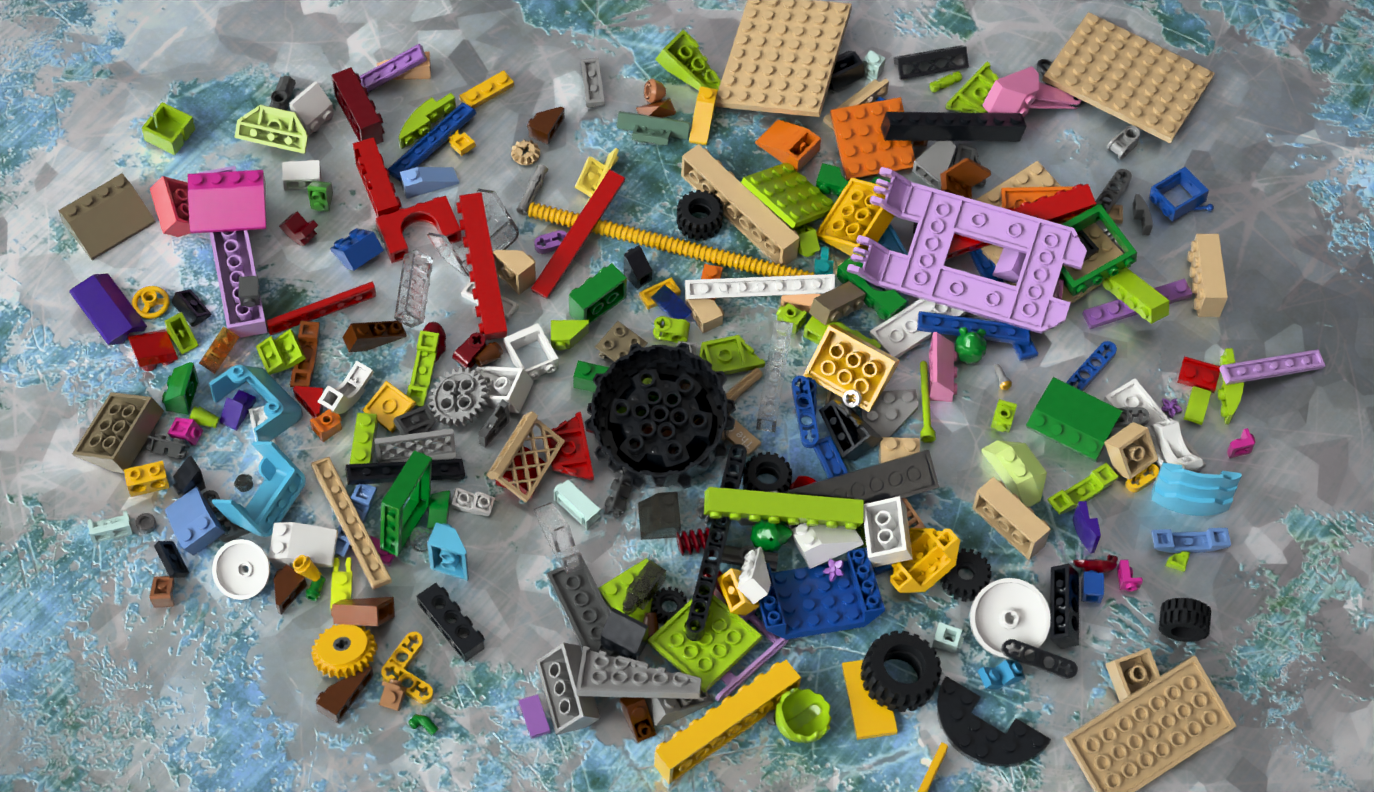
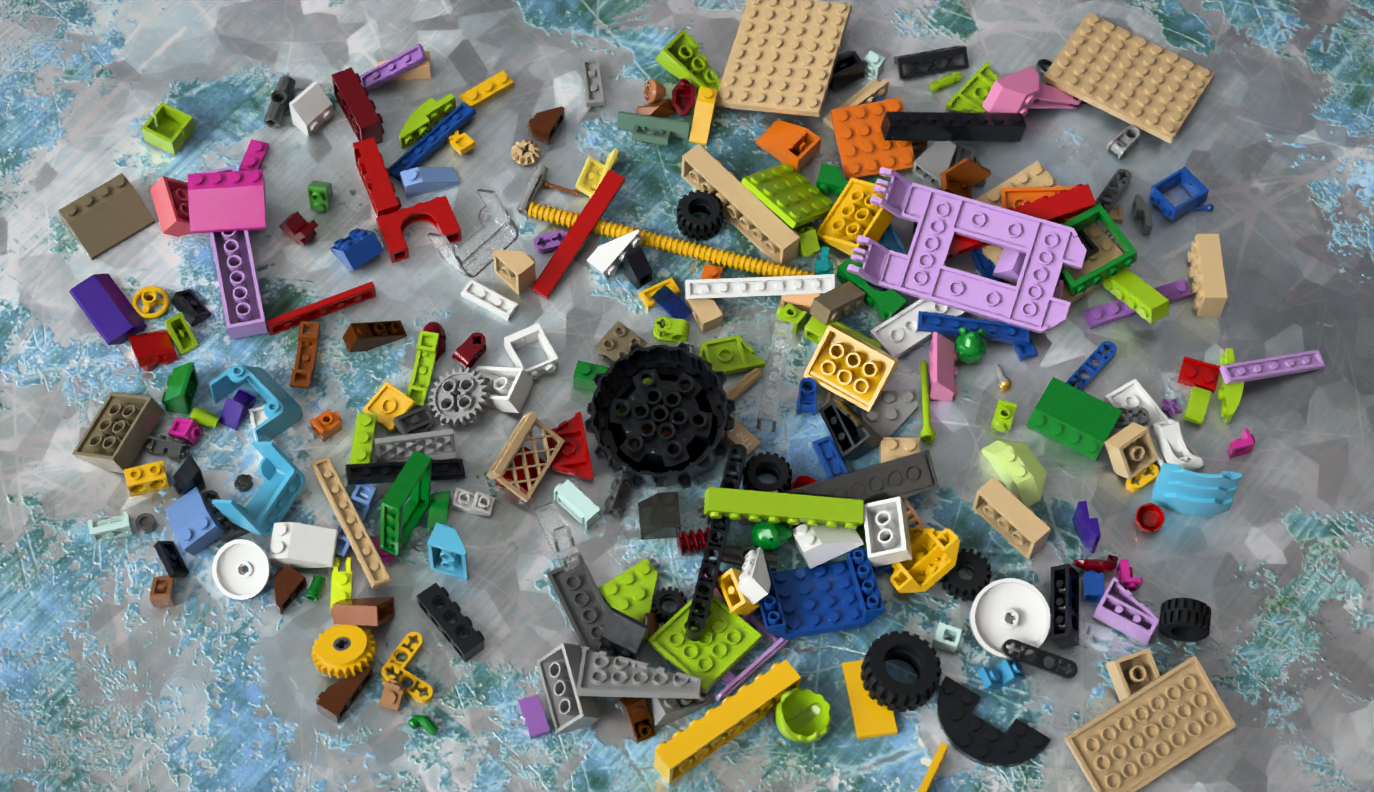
(219, 350): clear orange brick -> none
(249, 291): dark grey brick -> none
(254, 156): none -> dark pink plate
(273, 128): yellowish green wedge -> none
(280, 352): lime slope -> none
(300, 174): white brick -> none
(304, 566): yellow cone -> none
(308, 398): red slope -> none
(349, 391): white arch -> none
(413, 288): clear brick -> none
(482, 266): red brick -> none
(489, 354): reddish brown cone -> none
(495, 423): dark grey wing -> none
(567, 333): lime slope -> none
(575, 192): none -> dark orange hinge
(598, 294): green brick -> none
(611, 254): none -> white slope
(644, 587): clear smoke hinge -> none
(683, 97): none -> dark red arm
(805, 411): blue beam -> none
(834, 569): medium lavender plant -> none
(852, 404): white bush -> none
(1084, 490): lime slope -> none
(1125, 613): none -> lavender wedge
(1149, 518): none -> red hair
(1178, 561): lime tile -> none
(1191, 542): medium blue slope -> none

